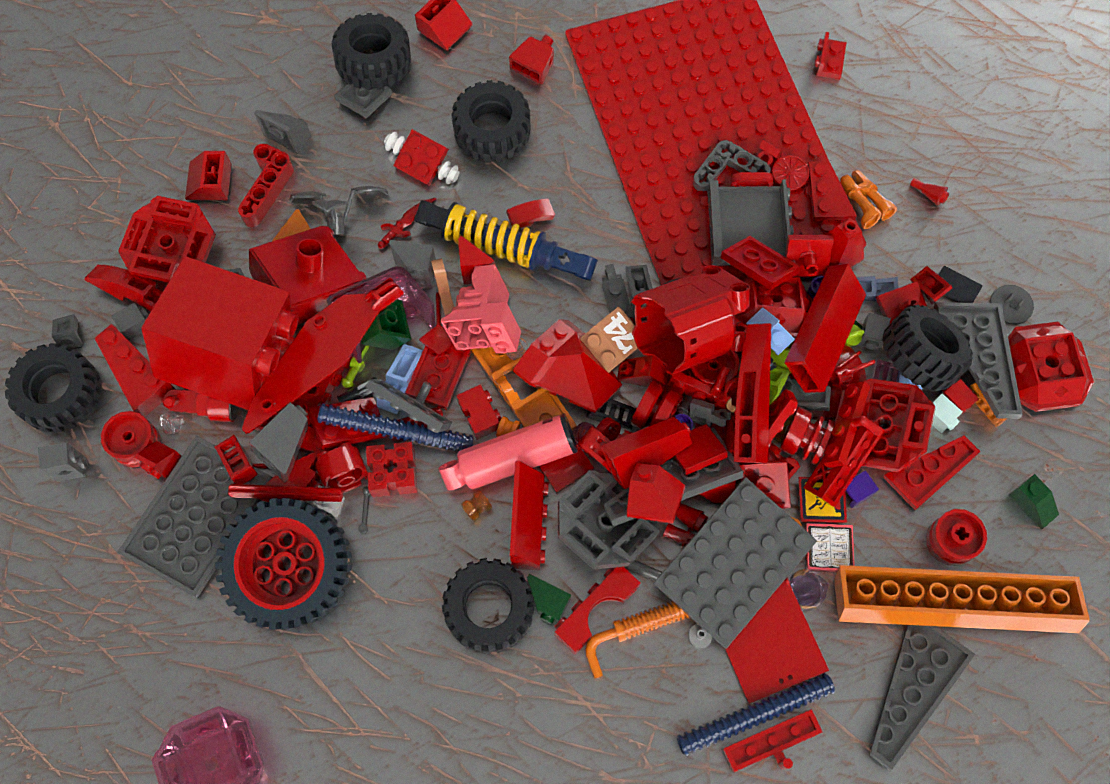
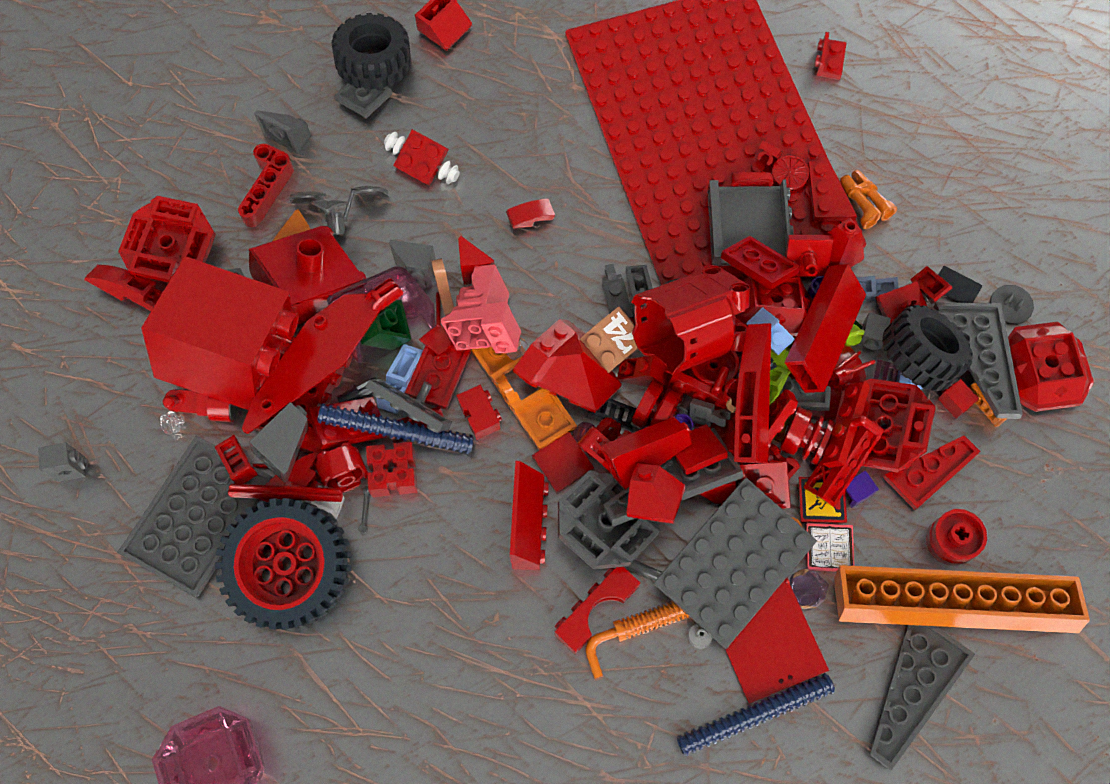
(35, 369): black tyre -> none
(65, 331): dark grey bracket -> none
(127, 435): red wheel -> none
(130, 320): dark grey brick -> none
(132, 371): red wedge -> none
(158, 460): red slope -> none
(209, 176): red slope -> none
(347, 382): lime sword -> none
(396, 230): red piece -> none
(480, 502): clear orange wheel -> none
(482, 574): black tyre -> none
(485, 99): black tyre -> none
(497, 457): coral piece -> none
(505, 242): piece -> none
(507, 426): orange wheel -> none
(533, 58): red torso -> none
(548, 599): dark green slope -> none
(678, 534): red axle -> none
(691, 517): red cone -> none
(725, 159): dark grey beam -> none
(773, 742): red plate -> none
(936, 193): red cone -> none
(945, 414): light aqua brick -> none
(1036, 501): dark green slope -> none

